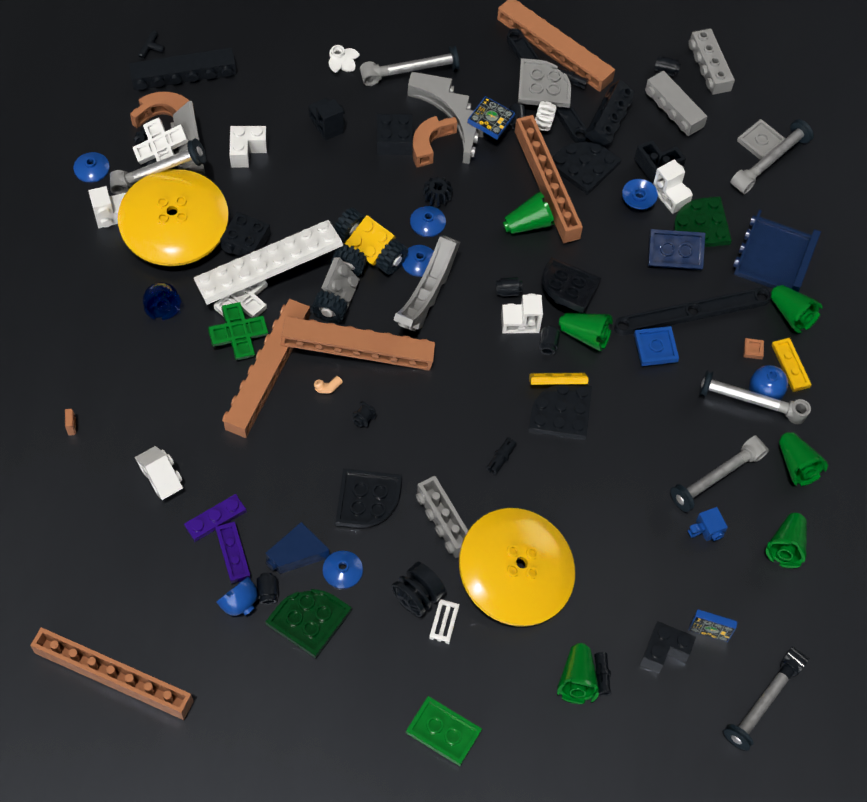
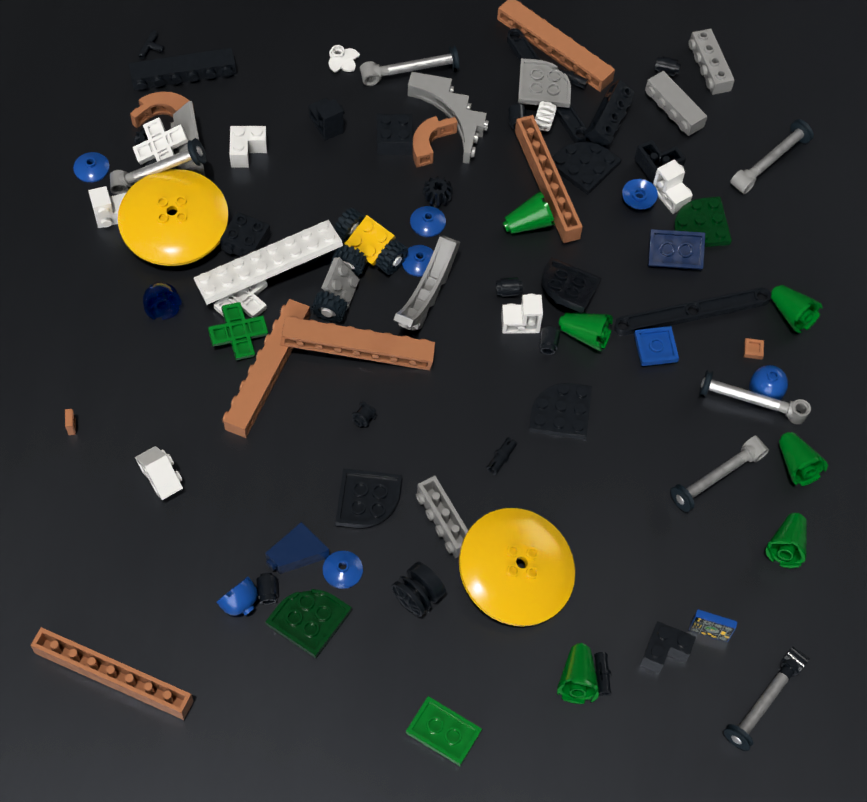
(215, 516): dark purple plate -> none
(232, 552): dark purple plate -> none
(322, 387): light nougat arm -> none
(440, 637): white tile -> none
(491, 117): tile -> none
(558, 378): yellow tile -> none
(710, 524): blue brick -> none
(760, 139): light grey tile -> none
(775, 254): dark blue panel -> none
(791, 364): yellow tile -> none

